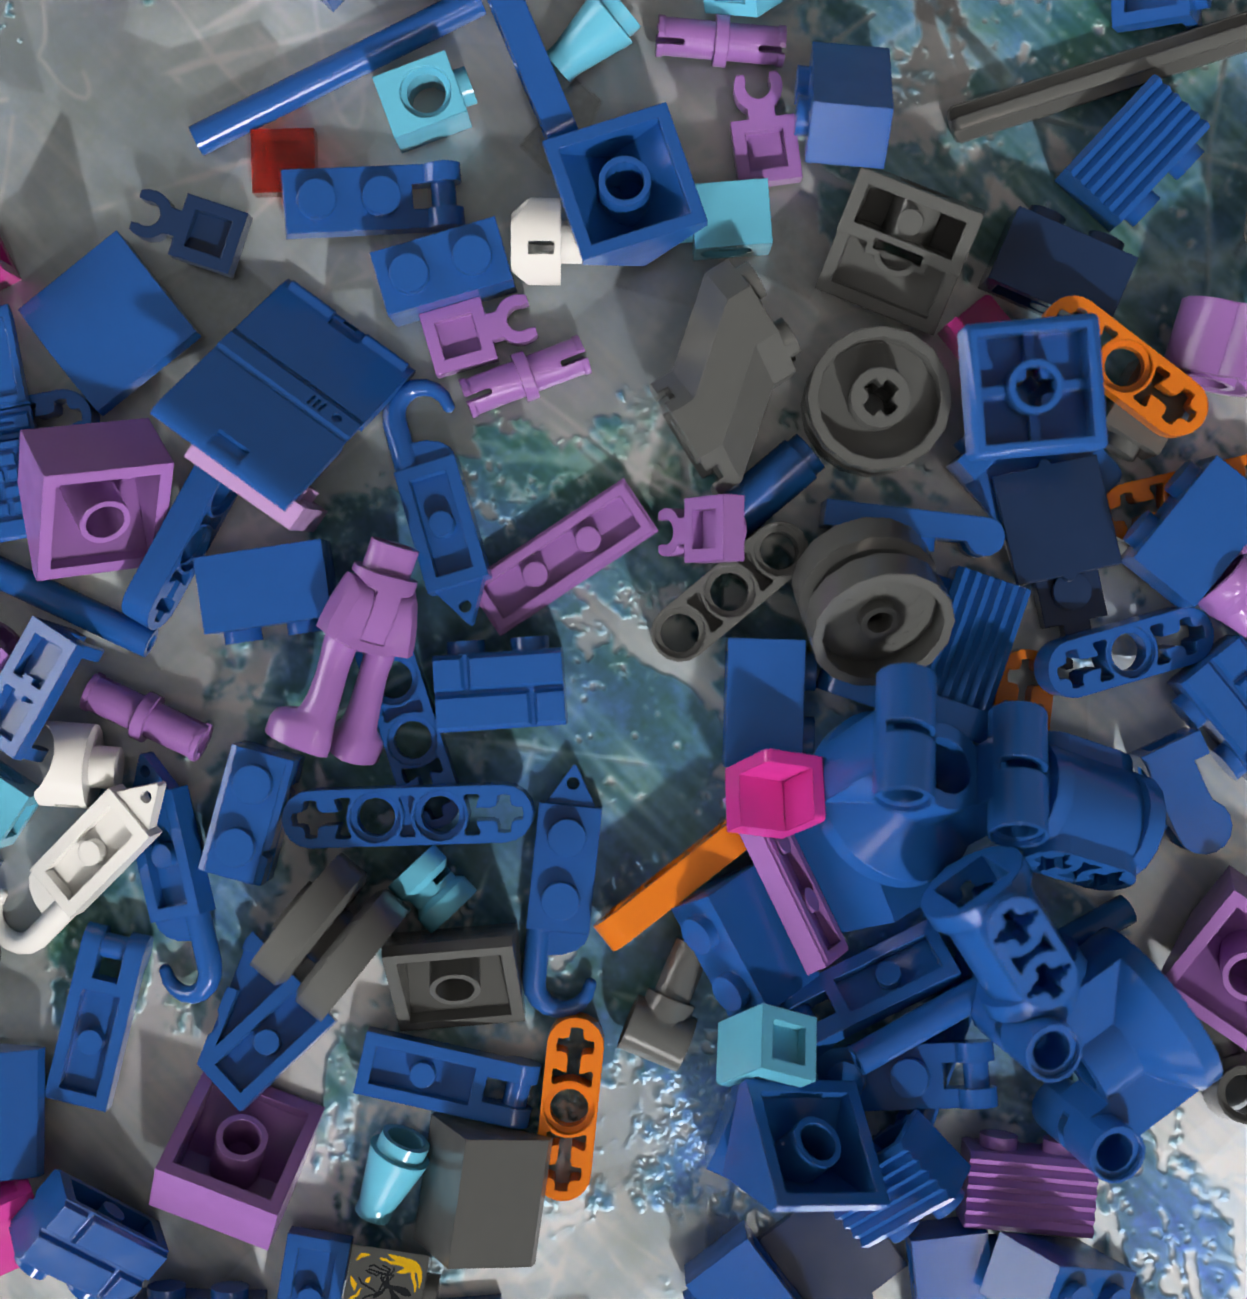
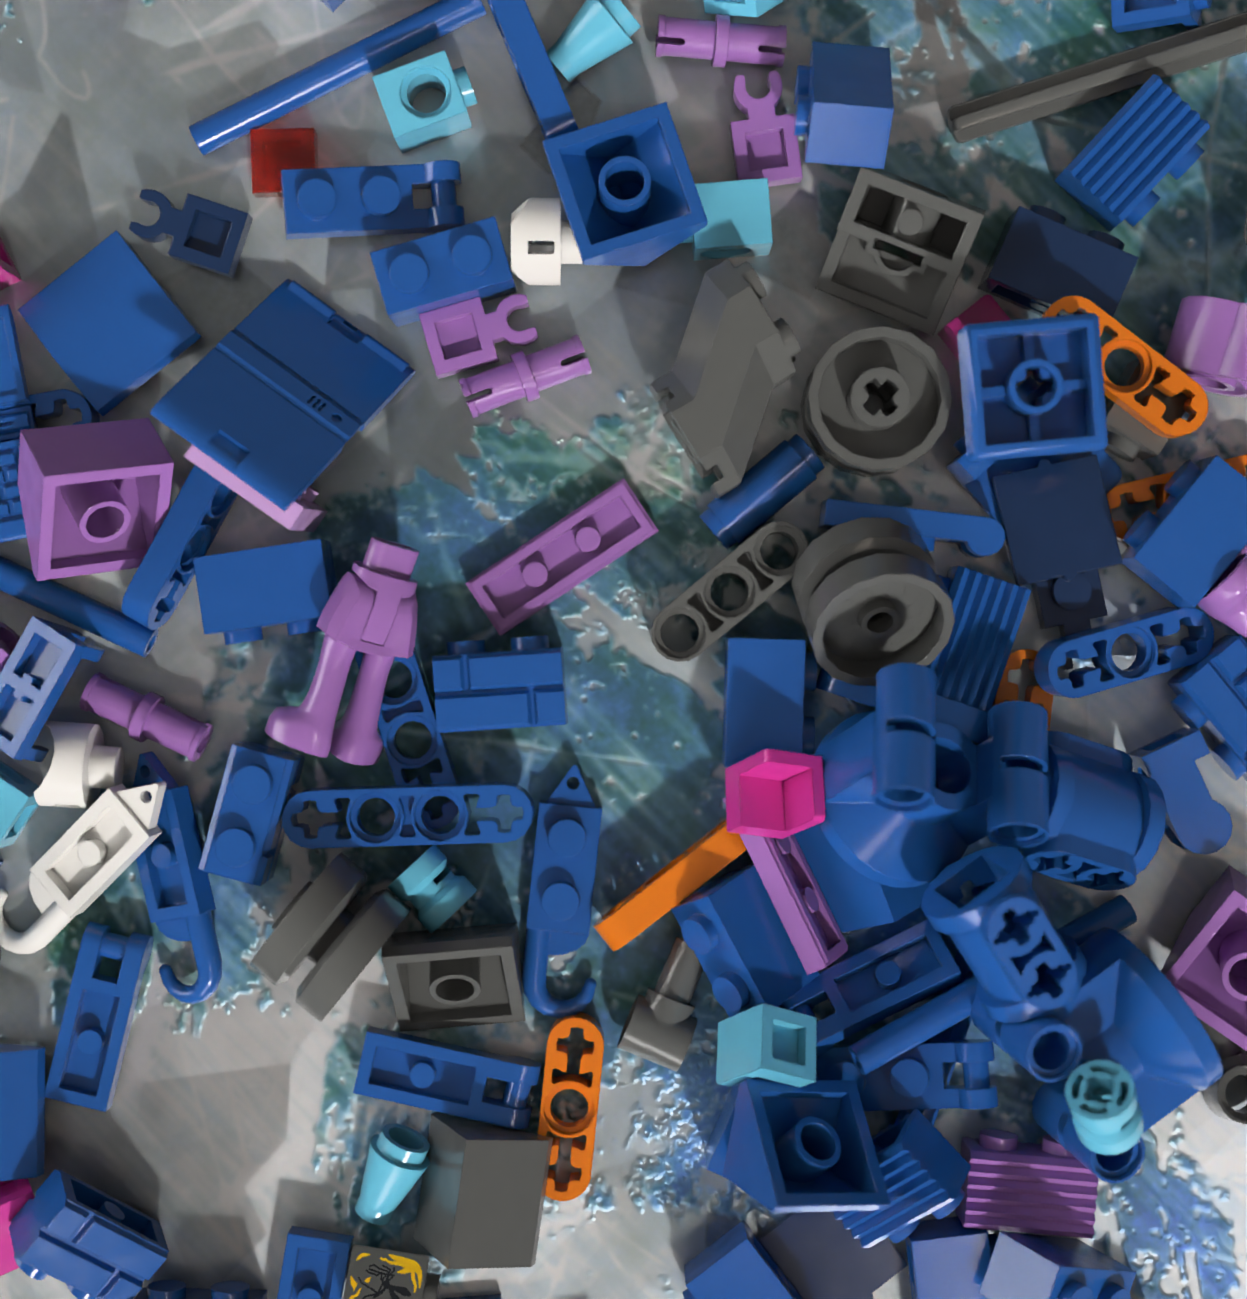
(233, 1165): medium lavender slope -> none
(257, 1031): blue wing -> none
(437, 505): blue plate -> none
(707, 529): medium lavender plate -> none
(1104, 1107): none -> medium azure wheel

